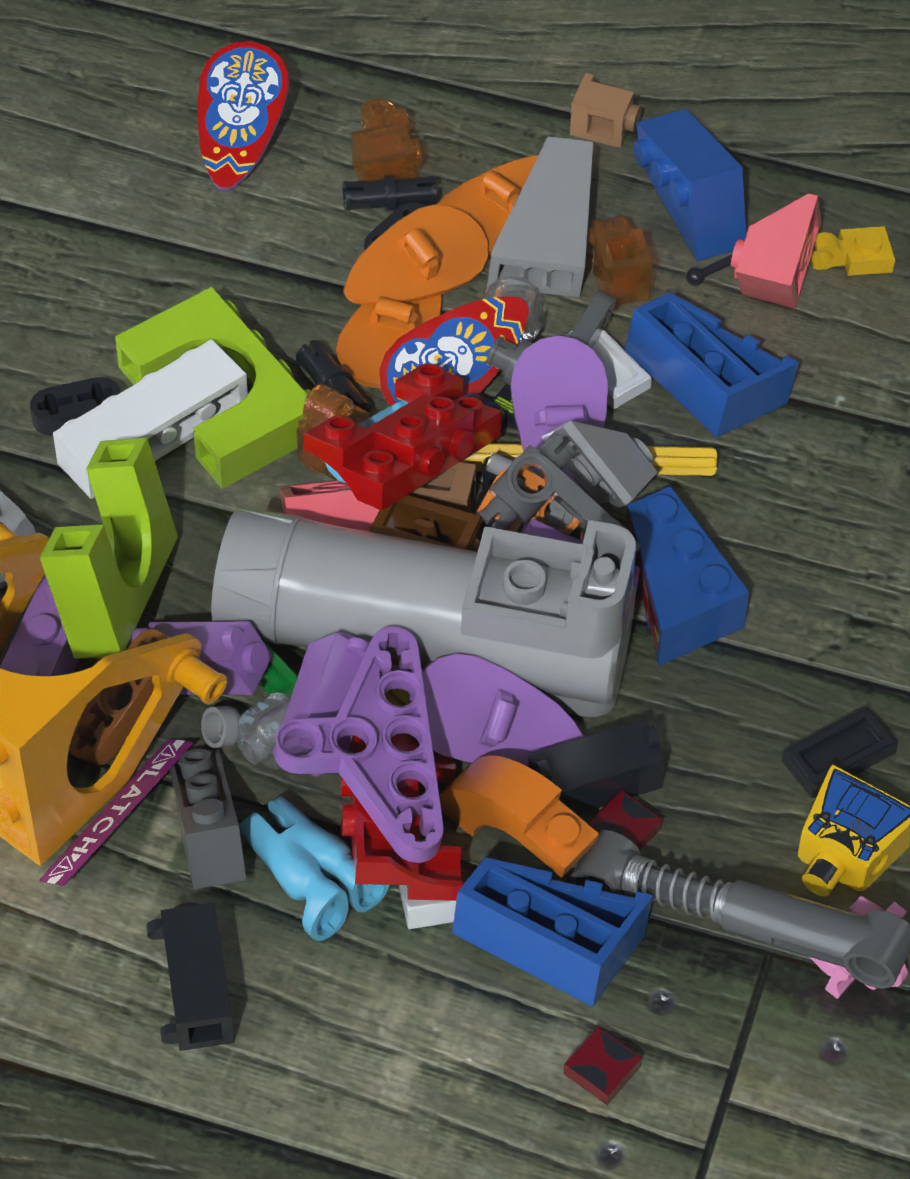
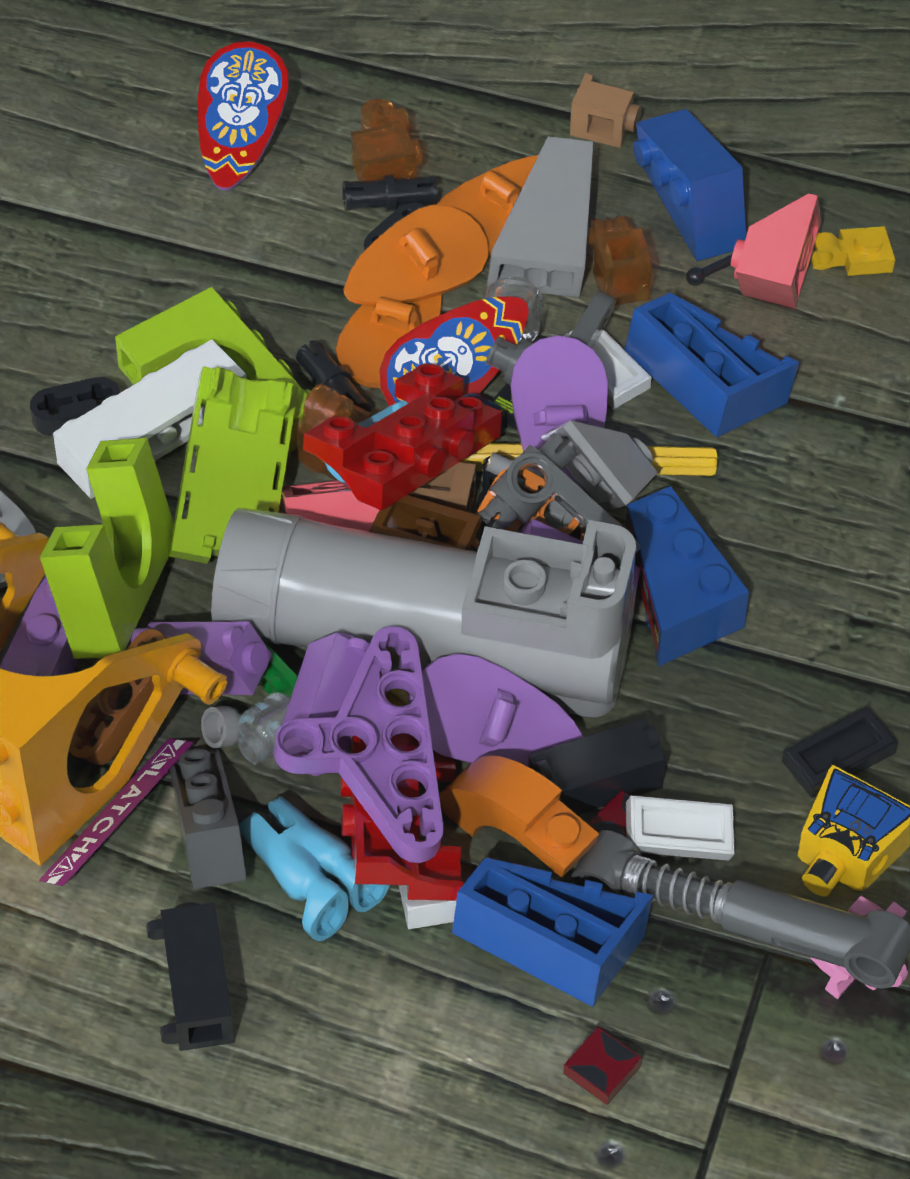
(233, 459): none -> lime piece
(680, 827): none -> white tile

